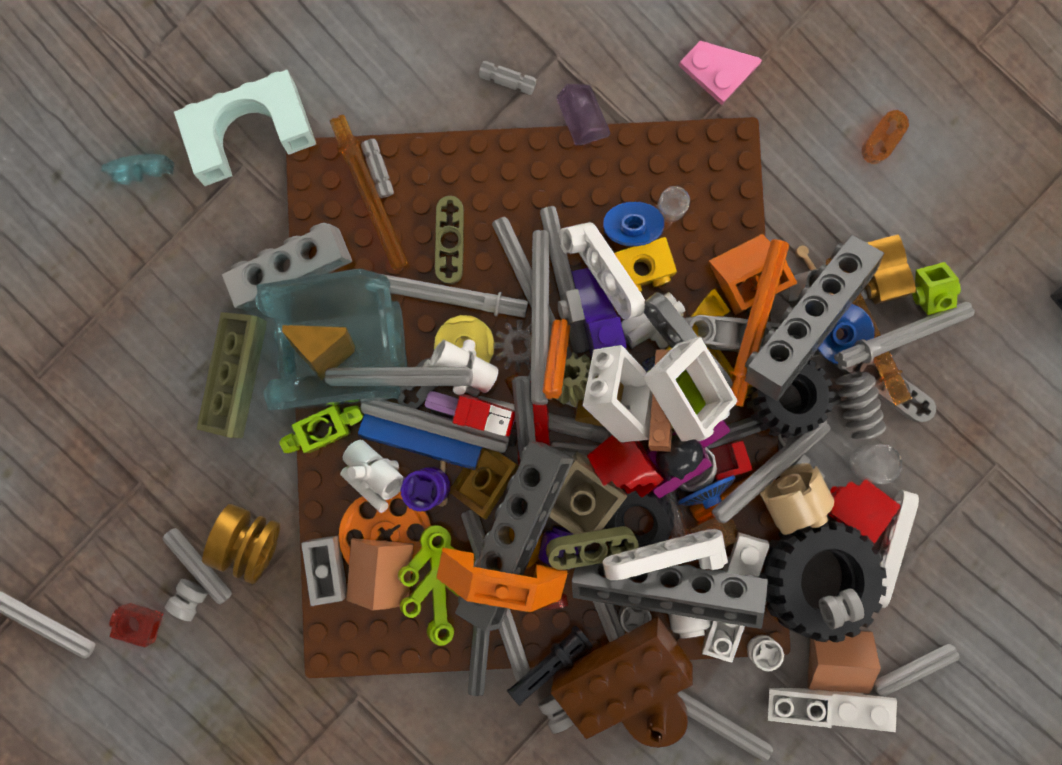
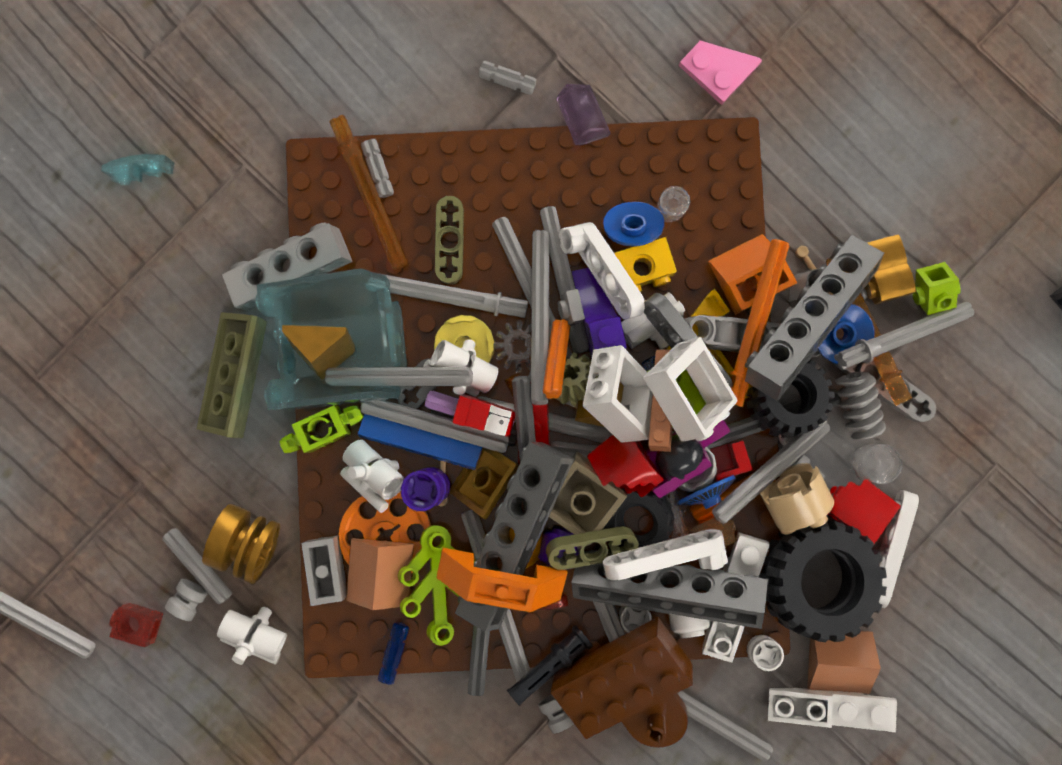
(205, 122): light aqua arch -> none
(251, 636): none -> white pin
(393, 653): none -> clear blue axle
(841, 608): light grey wheel -> none
(890, 141): clear orange beam -> none
(915, 670): light grey axle -> none

